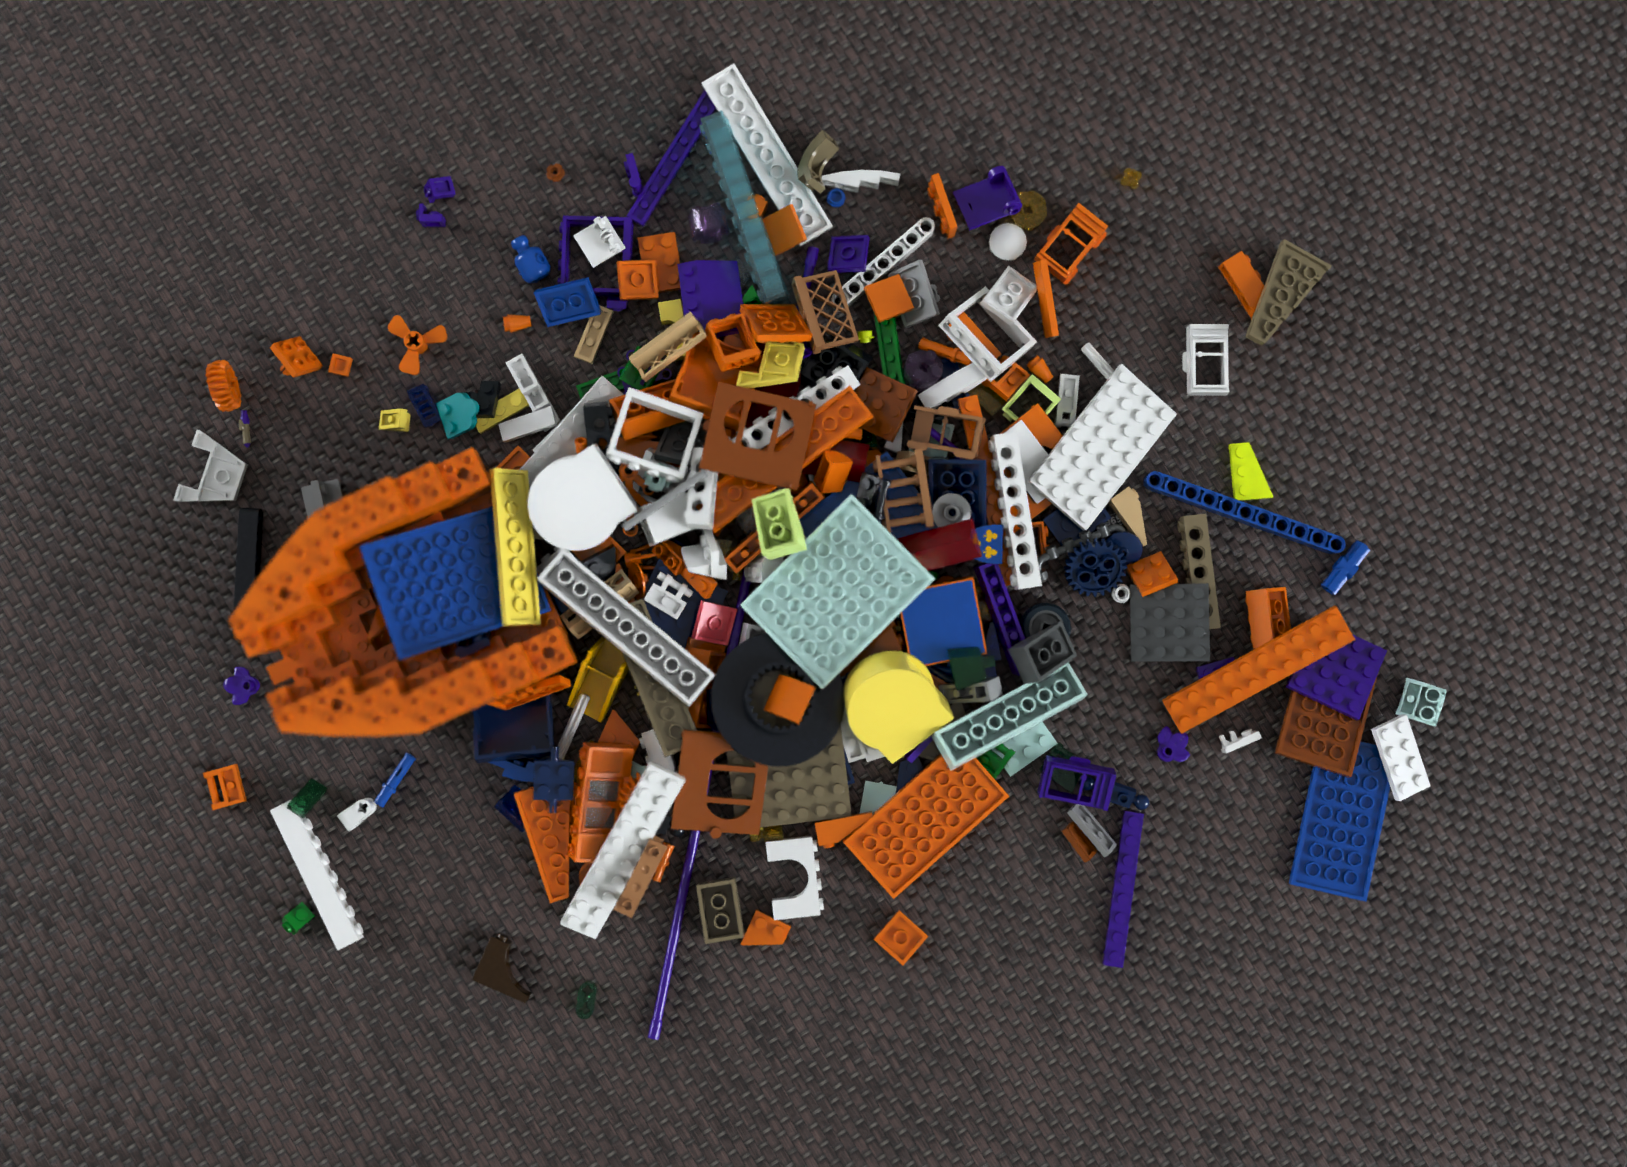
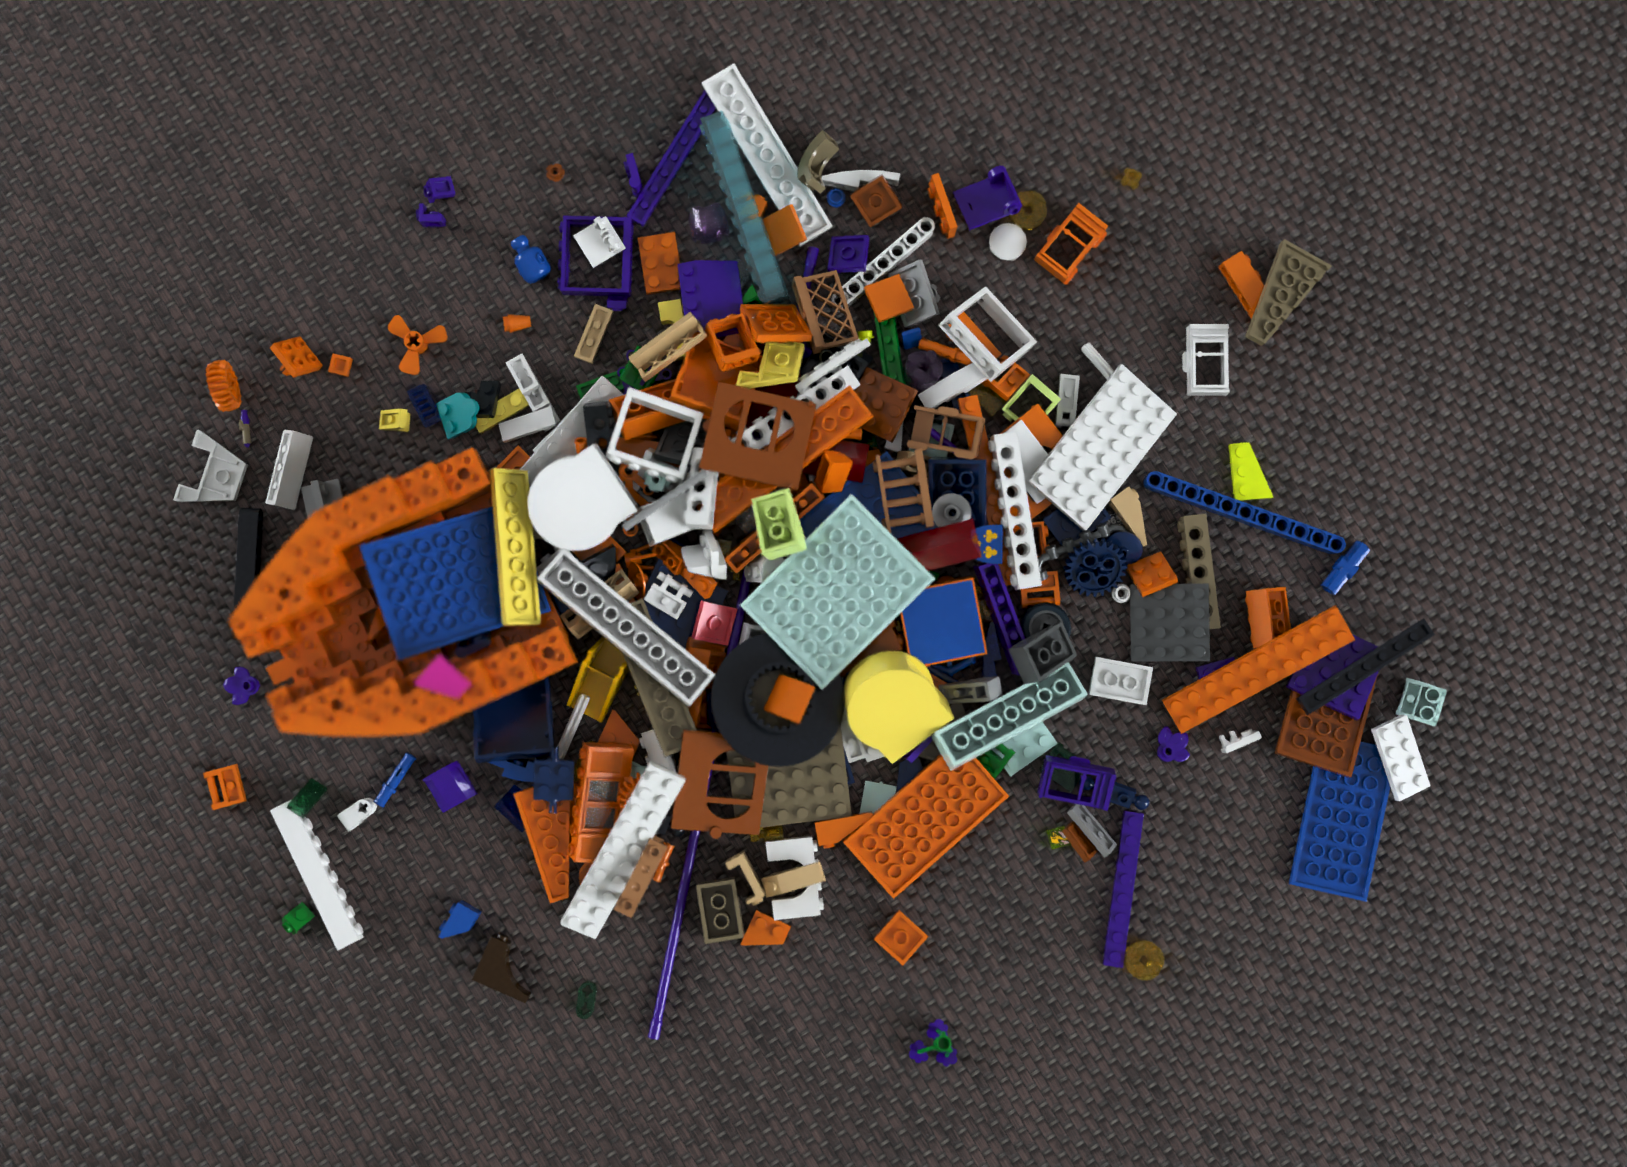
(289, 469): none -> white panel
(443, 679): none -> dark pink slope
(450, 786): none -> dark purple slope
(461, 920): none -> blue slope
(532, 692): orange wing -> none
(567, 302): blue plate -> none
(637, 279): orange tile -> none
(753, 879): none -> tan panel
(792, 879): none -> tan slope
(832, 363): none -> white plate
(868, 493): black plate -> none
(876, 200): none -> dark orange plate
(911, 338): none -> blue slope
(941, 1044): none -> dark purple plant
(968, 666): clear green torso -> none
(1009, 295): white tile -> none
(1040, 369): orange cone -> none
(1045, 298): orange tile -> none
(1049, 584): none -> orange plate
(1057, 838): none -> tile
(1120, 681): none -> white plate
(1153, 965): none -> clear yellow plate
(1365, 666): none -> black plate

